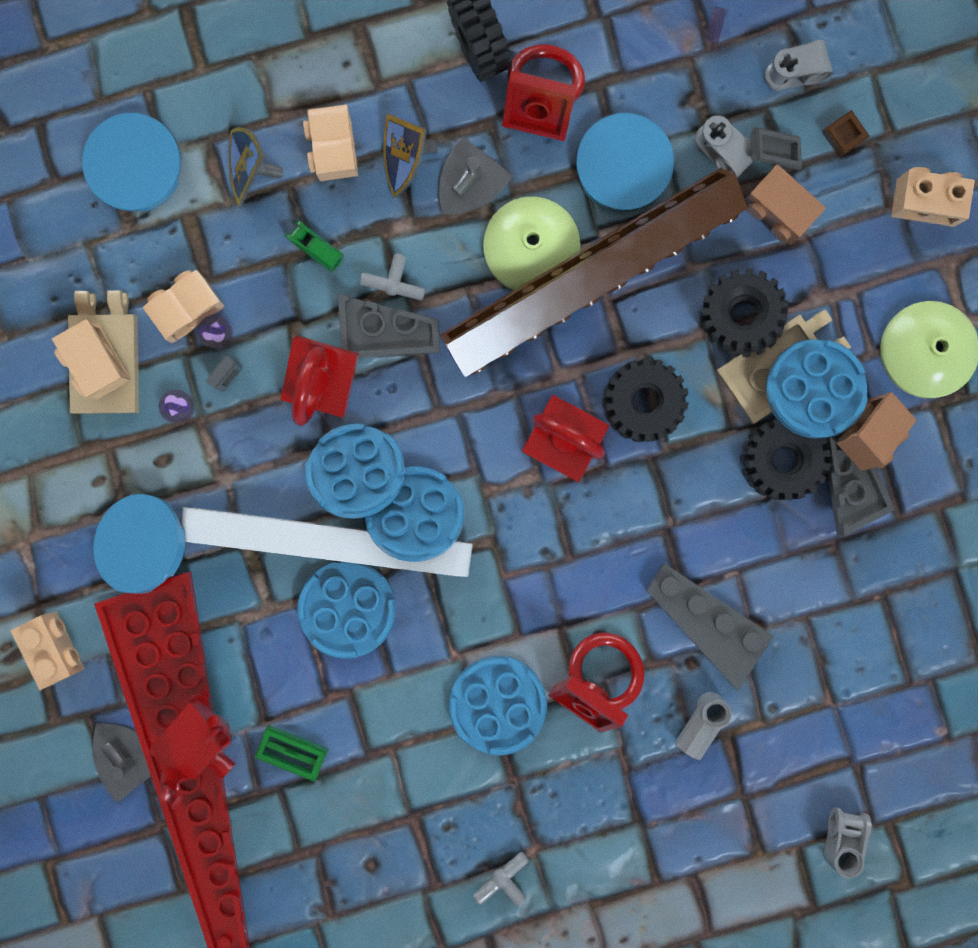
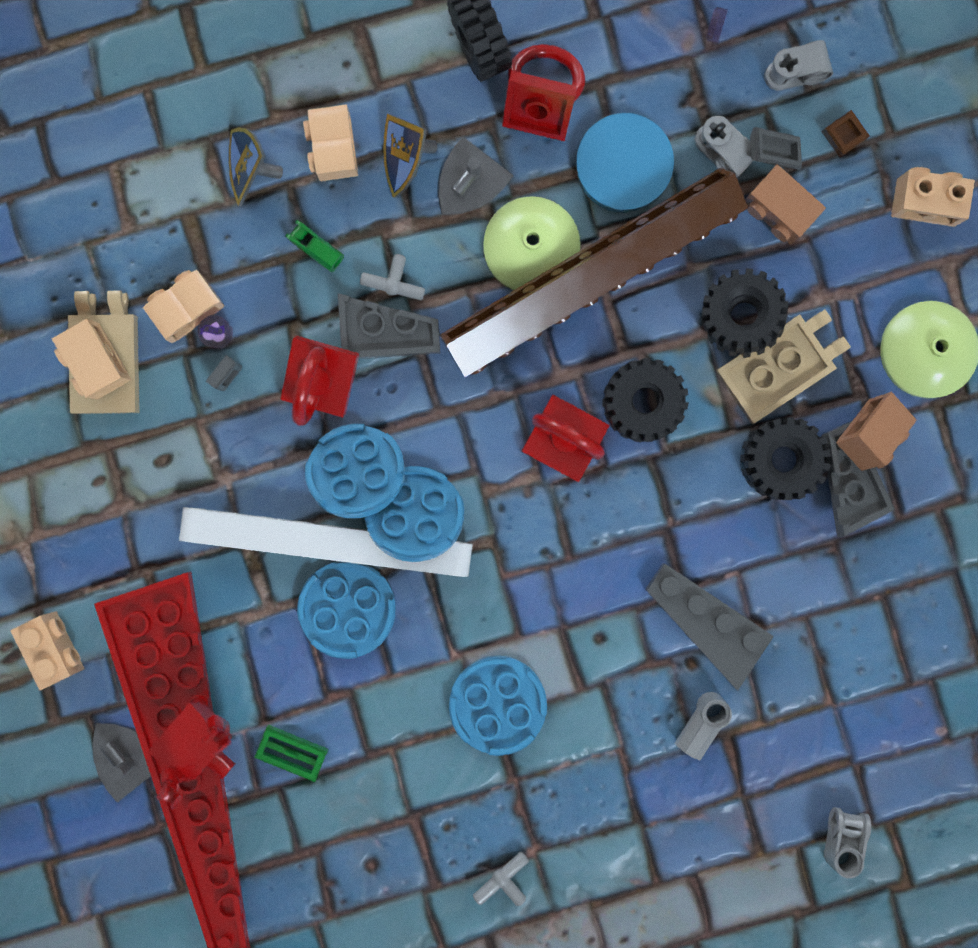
(132, 162): dark azure tile -> none
(138, 544): dark azure tile -> none
(176, 406): clear purple tile -> none
(589, 700): red tile -> none
(816, 388): dark azure tile -> none

